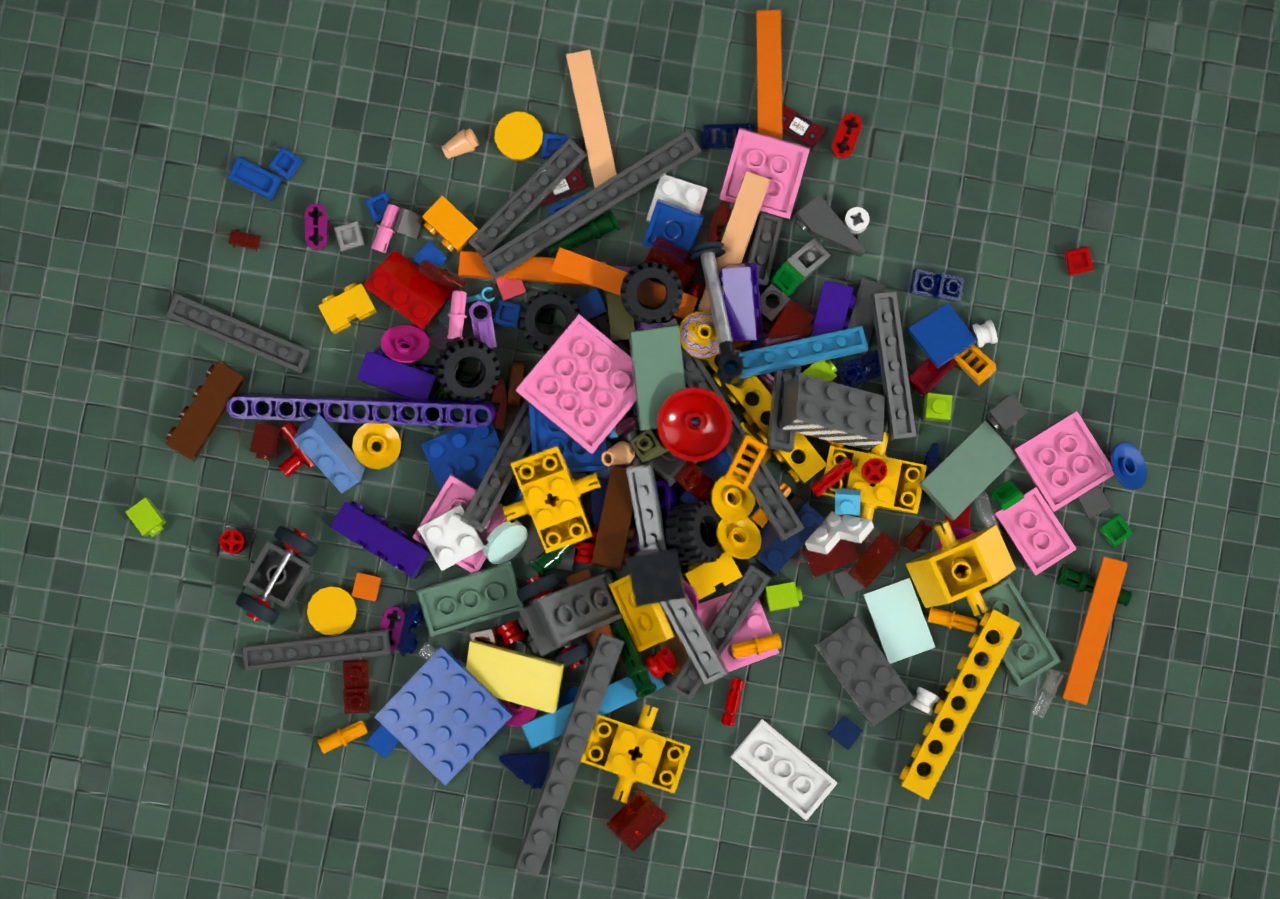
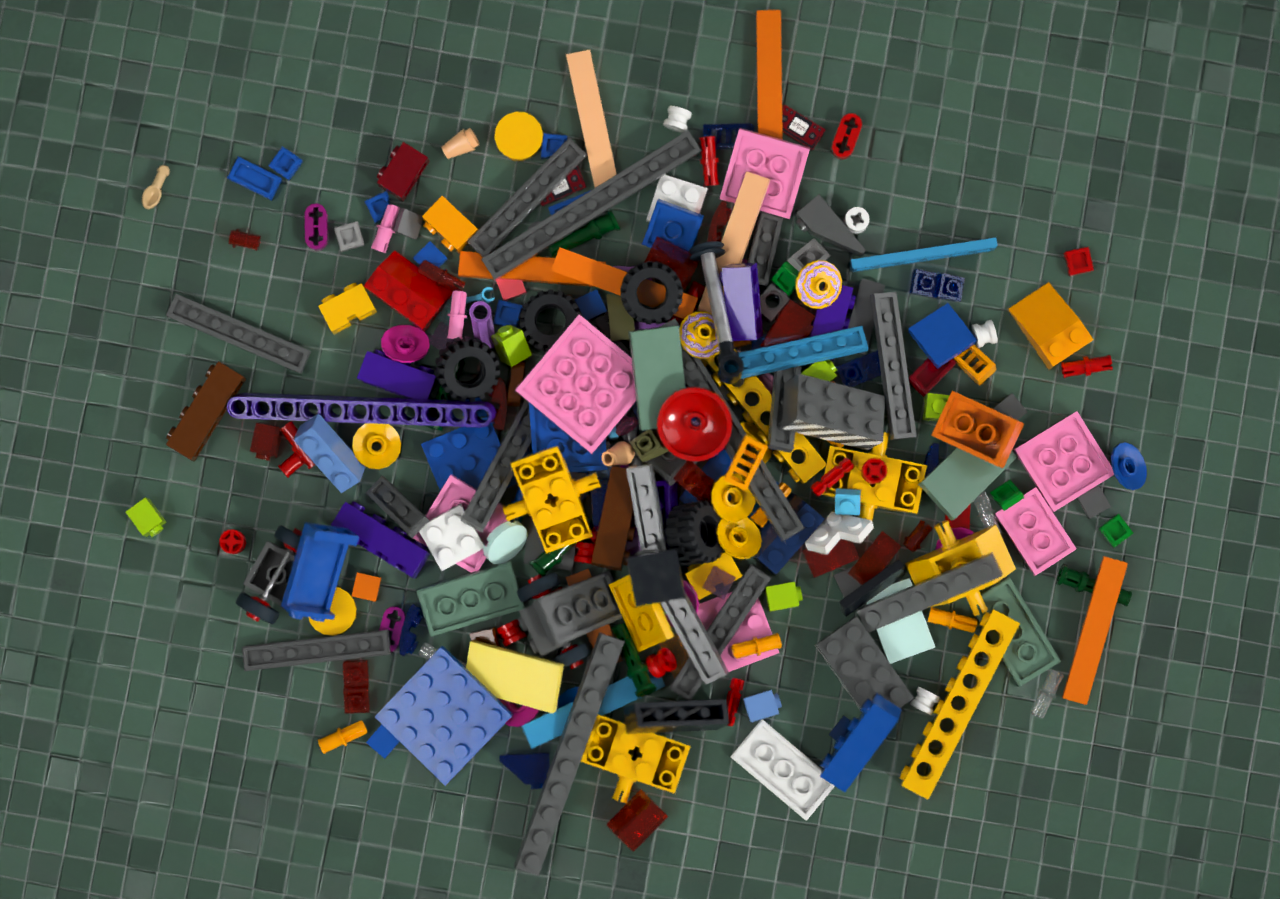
(152, 194): none -> tan piece
(317, 571): none -> blue panel
(397, 506): none -> dark grey tile
(402, 171): none -> dark red brick
(511, 345): none -> lime brick
(676, 716): none -> black brick
(677, 119): none -> white wheel
(709, 160): none -> red pin
(718, 582): none -> tile
(762, 705): none -> medium blue brick
(808, 284): none -> dish
(860, 742): none -> blue brick
(872, 588): none -> black tile
(923, 254): none -> dark azure tile
(930, 592): none -> dark grey plate
(977, 429): none -> orange slope
(1050, 325): none -> light orange slope
(1086, 366): none -> red pin

